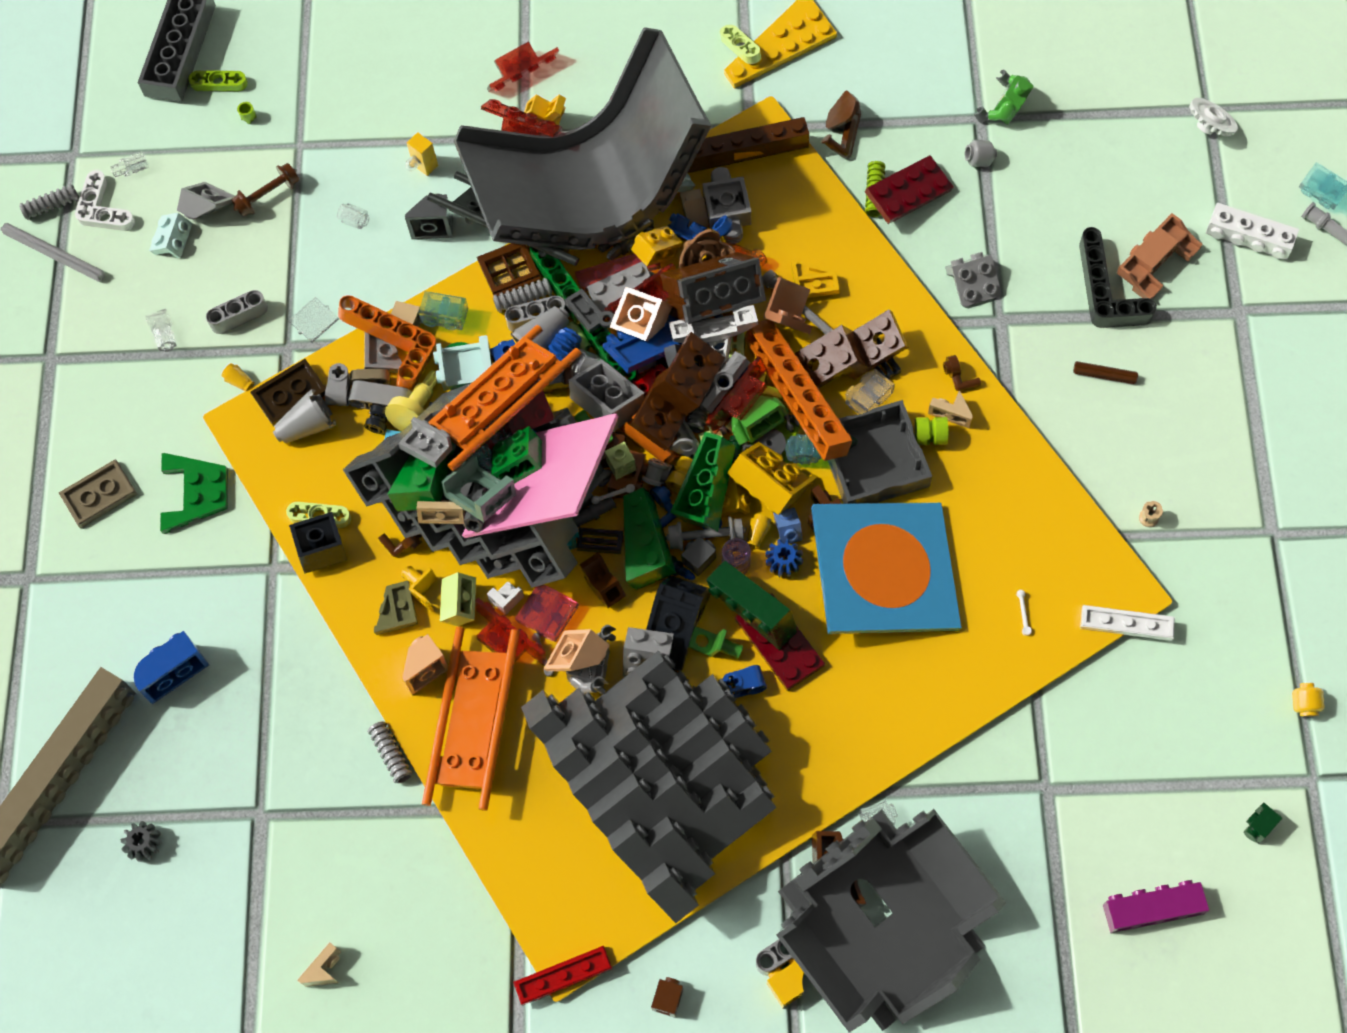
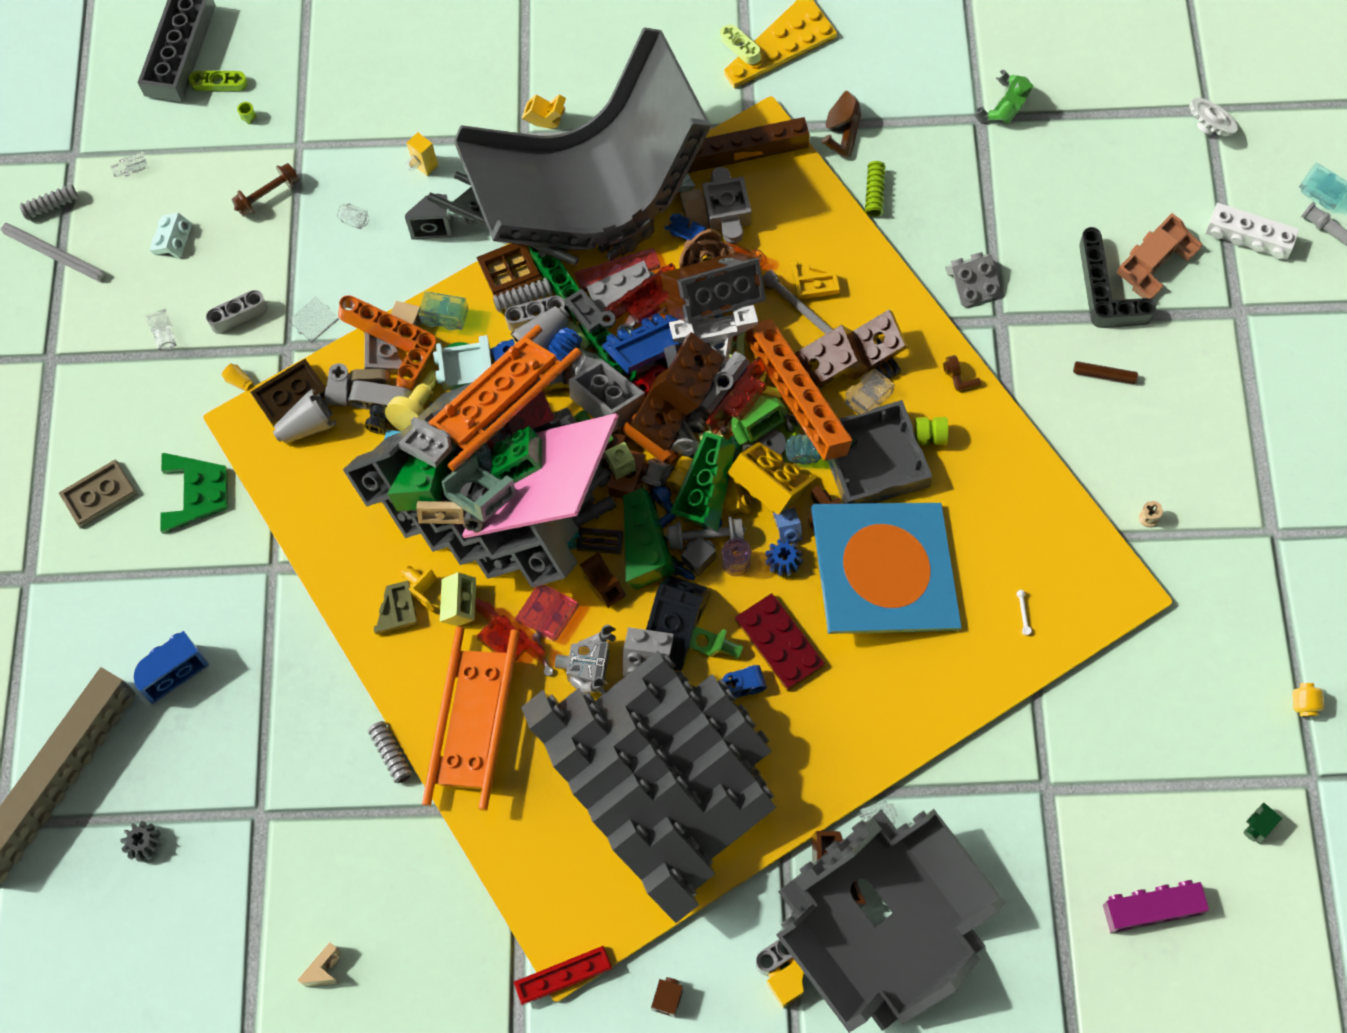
(96, 211): white beam -> none
(202, 199): light grey slope -> none
(313, 507): yellowish green beam -> none
(318, 542): black slope -> none
(395, 551): reddish brown plate -> none
(423, 664): light nougat slope -> none
(505, 597): white panel -> none
(517, 62): clear red bracket -> none
(519, 121): clear red bracket -> none
(577, 651): light nougat slope -> none
(629, 488): white hinge -> none
(640, 314): light nougat slope -> none
(656, 245): yellow brick -> none
(722, 226): blue plate -> none
(753, 604): dark green wedge -> none
(758, 530): yellow cone -> none
(788, 304): nougat bracket -> none
(909, 189): dark red plate -> none
(955, 413): tan slope -> none
(980, 153): light grey head -> none
(1127, 622): white tile -> none

